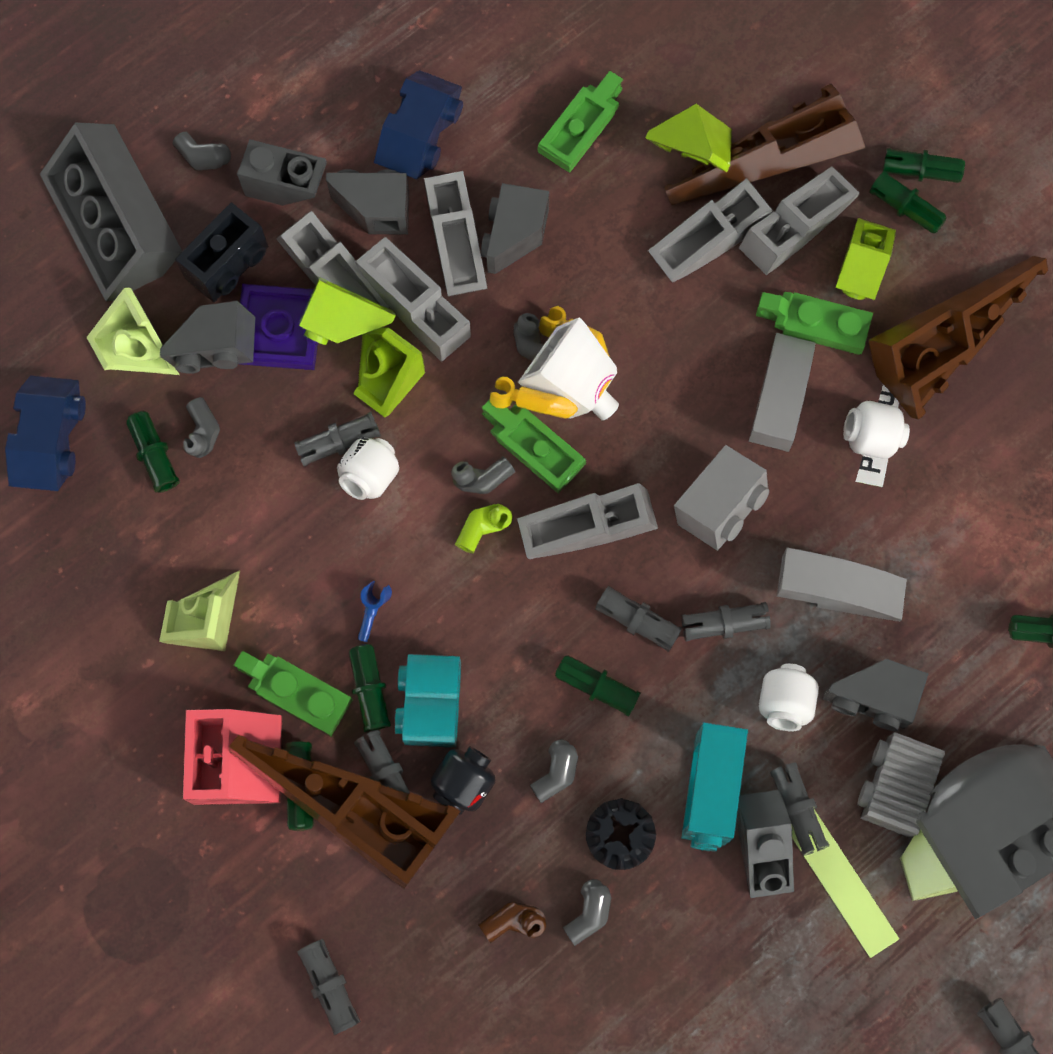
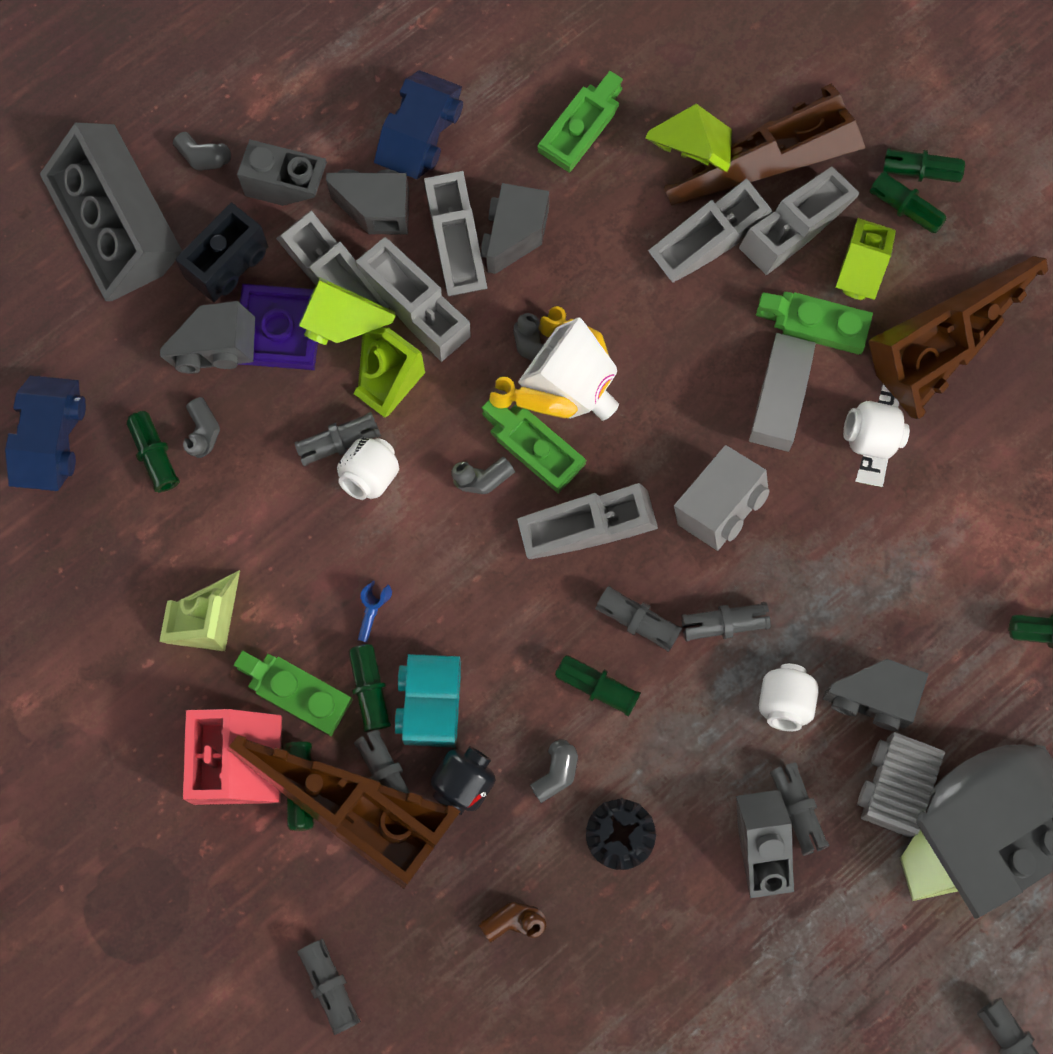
(127, 338): yellowish green slope -> none
(482, 522): lime arm -> none
(595, 912): dark grey arm -> none
(714, 786): teal window -> none
(841, 585): light grey slope -> none
(850, 895): yellowish green sticker -> none

